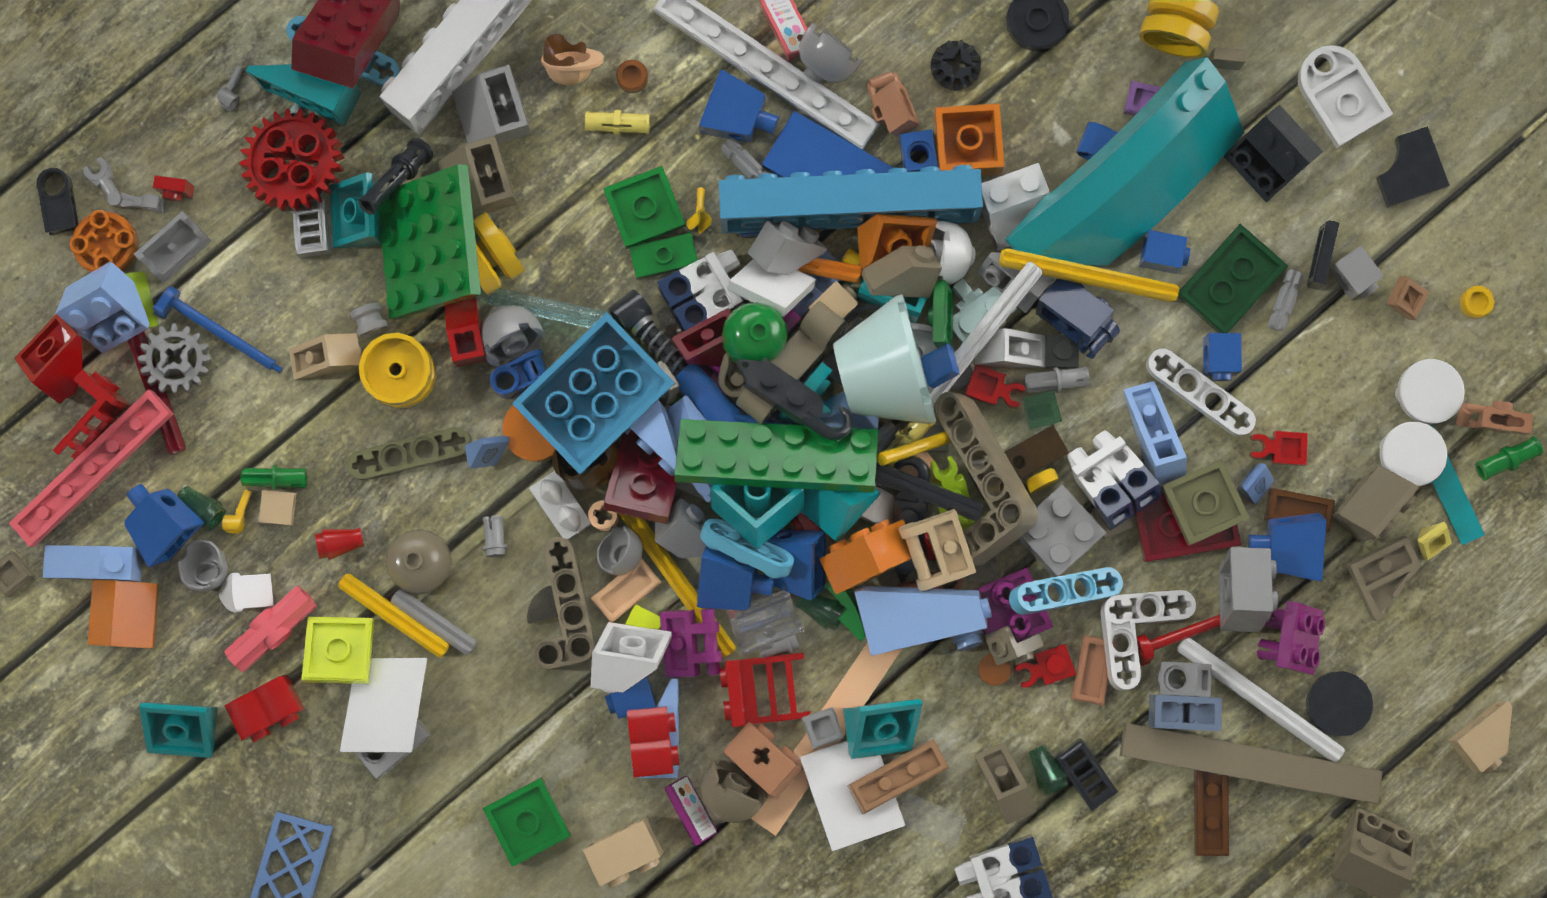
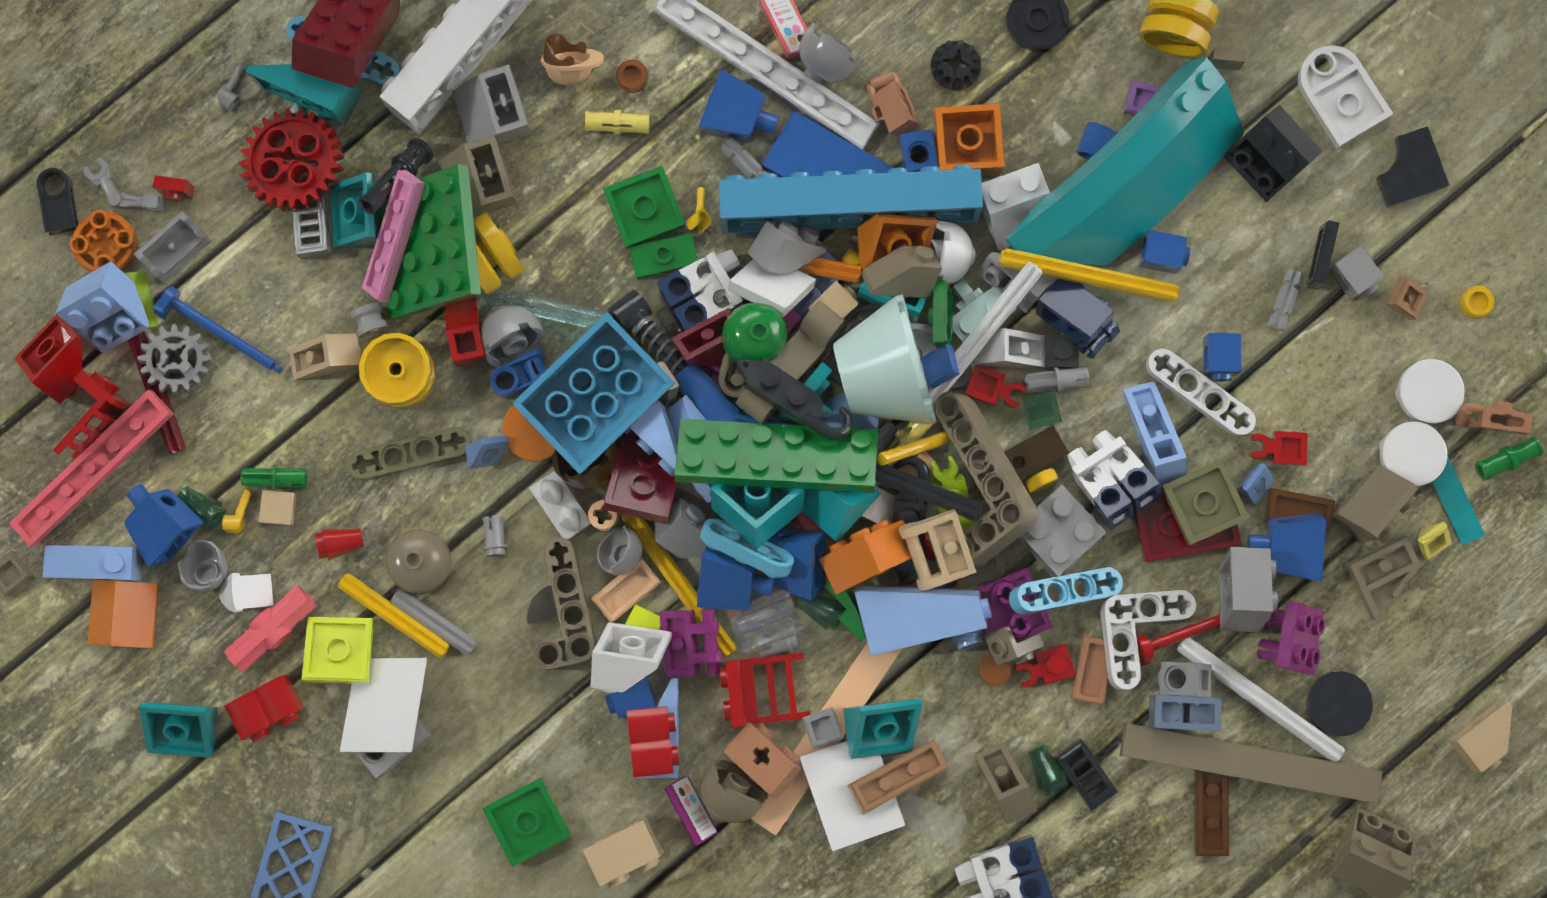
(393, 235): none -> bright pink tile
(1231, 280): dark green tile -> none

